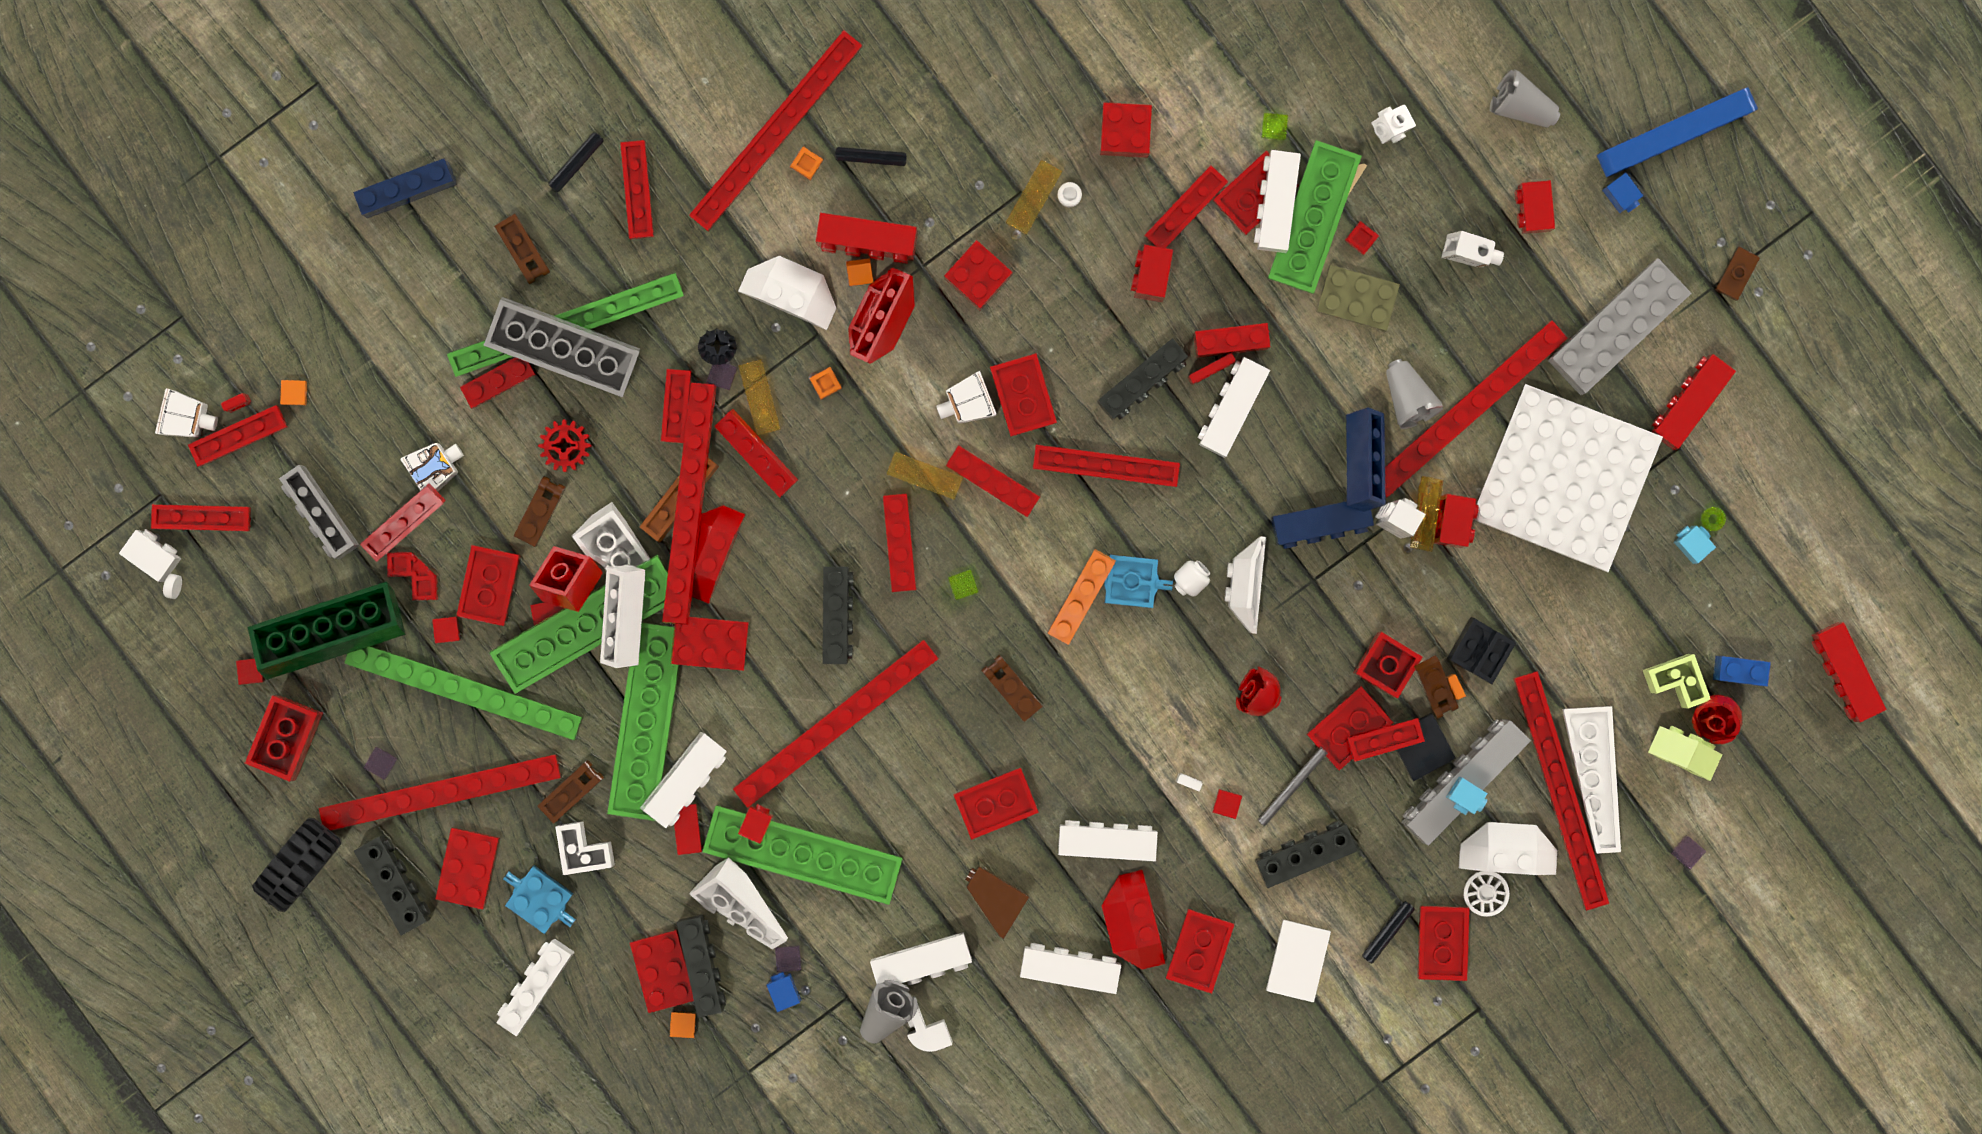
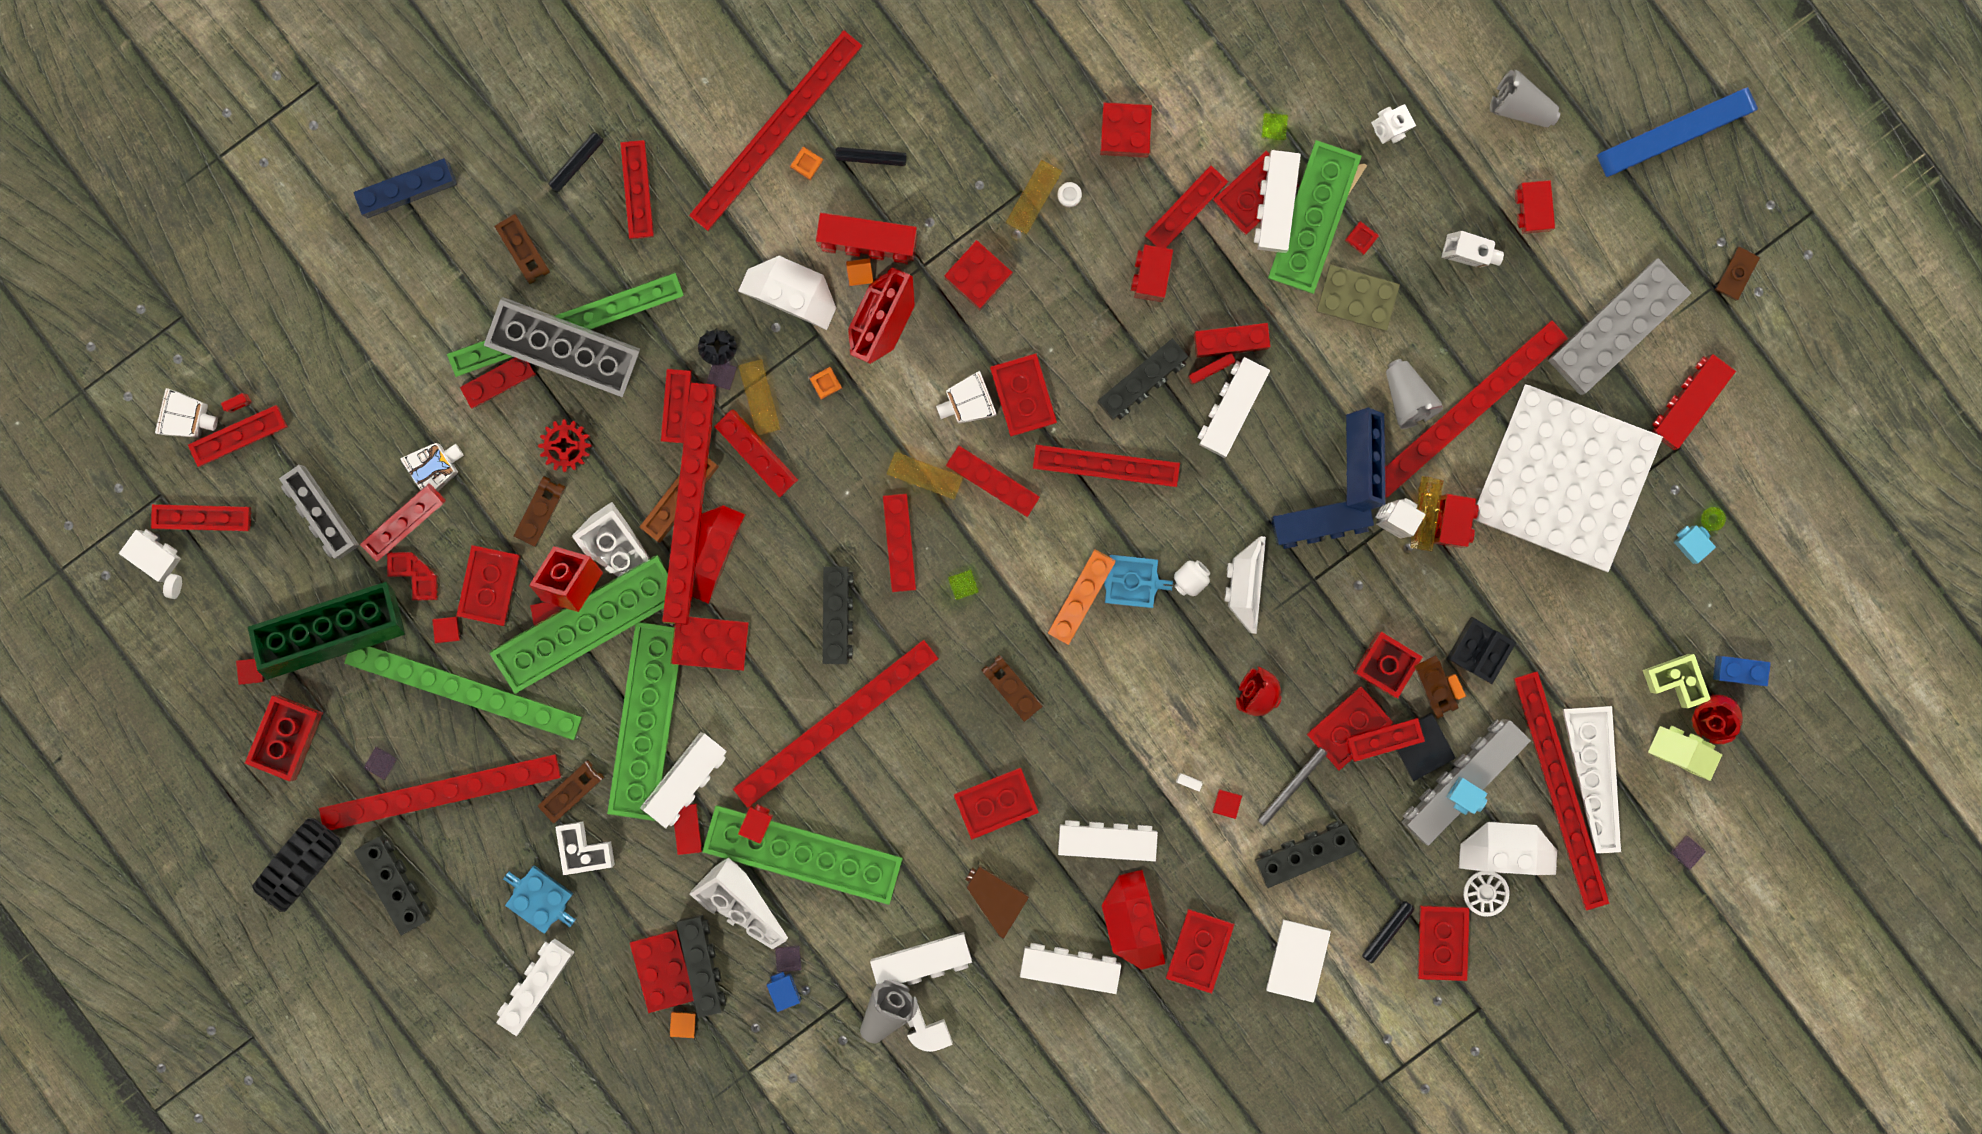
(293, 392): orange tile -> none
(467, 868): red plate -> none
(624, 609): white brick -> none
(1623, 194): blue brick -> none
(1848, 672): red brick -> none

